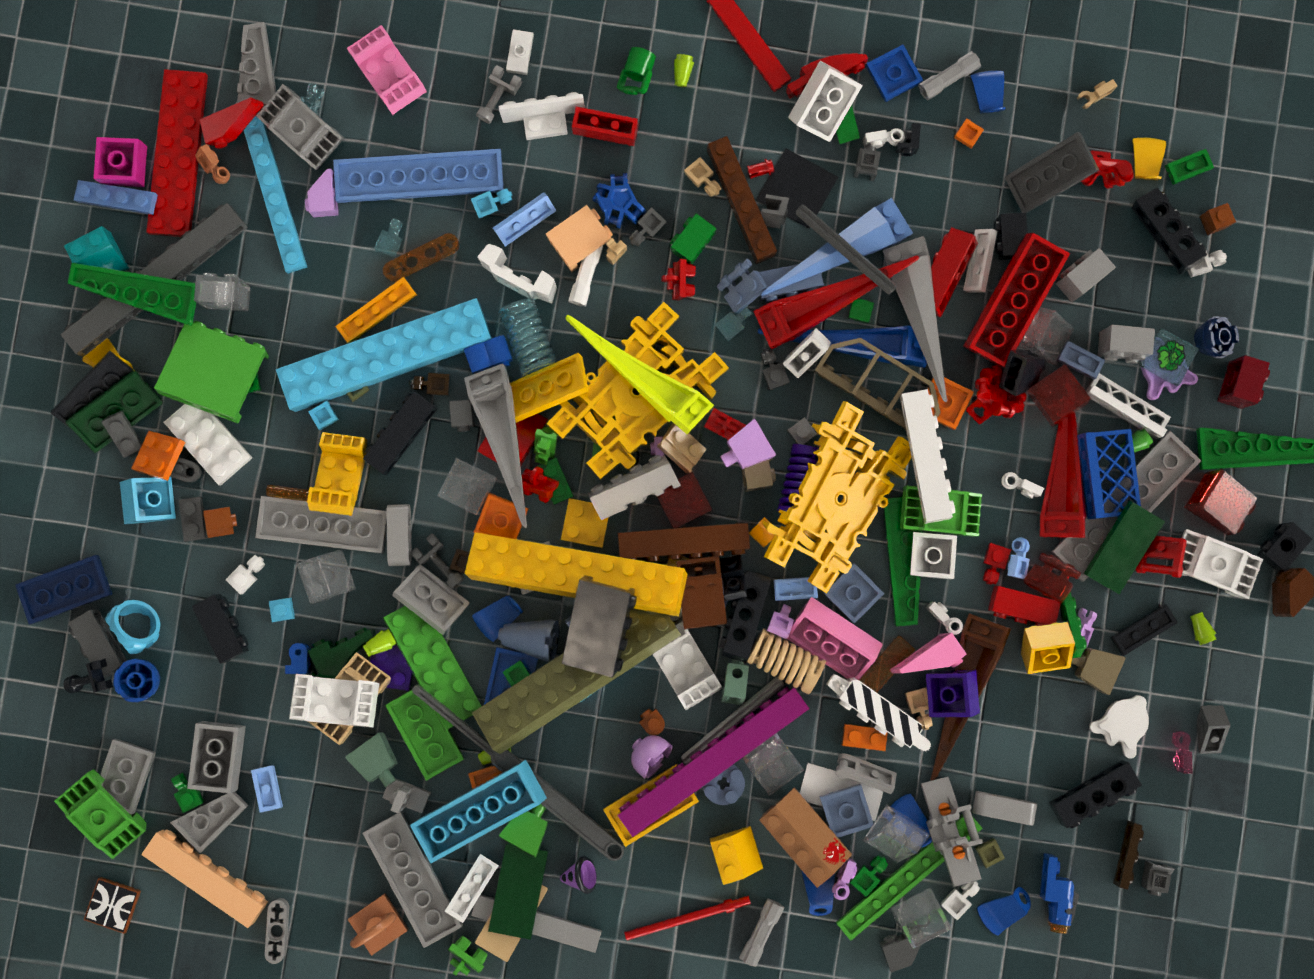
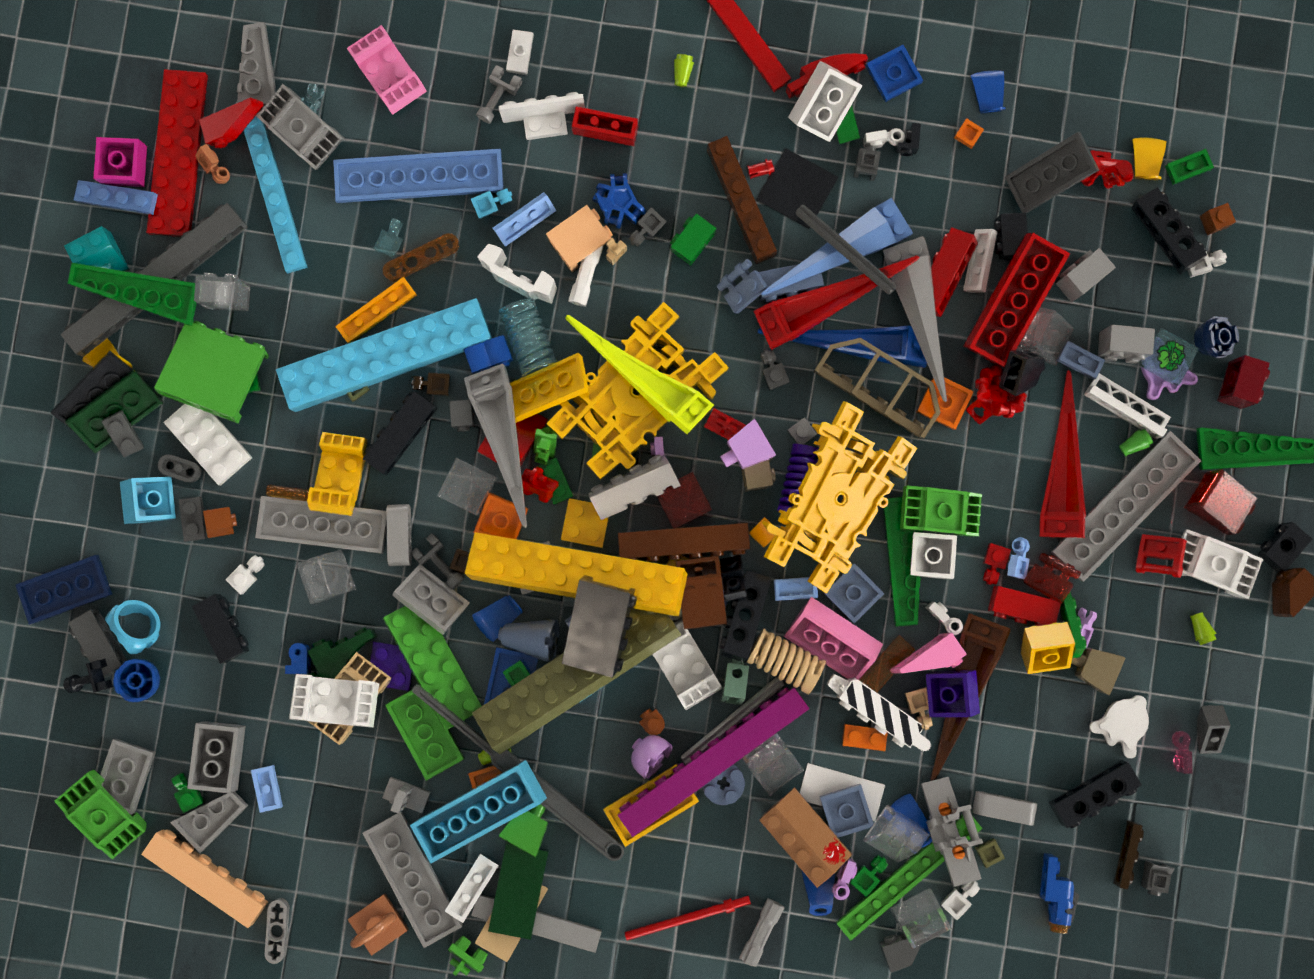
(112, 905): tile -> none
(158, 455): orange plate -> none
(281, 609): medium azure plate -> none
(321, 196): lavender slope -> none
(323, 415): medium azure plate -> none
(374, 759): sand green torso -> none
(379, 643): lime cone -> none
(581, 875): hat -> none
(638, 68): green piece -> none
(677, 279): red hips -> none
(681, 448): tan plate -> none
(700, 173): tan plate -> none
(731, 324): clear light blue plate -> none
(736, 855): yellow slope -> none
(776, 211): dark grey window -> none
(780, 622): lavender plate -> none
(807, 353): white brick -> none
(861, 310): green tile -> none
(865, 773): light grey plate -> none
(926, 456): white brick -> none
(962, 68): light grey axle -> none
(1004, 912): blue piece -> none
(1027, 488): white plate -> none
(1058, 395): clear red brick -> none
(1091, 472): blue fence -> none
(1101, 91): tan plate -> none
(1124, 547): dark green tile -> none
(1144, 630): black tile -> none

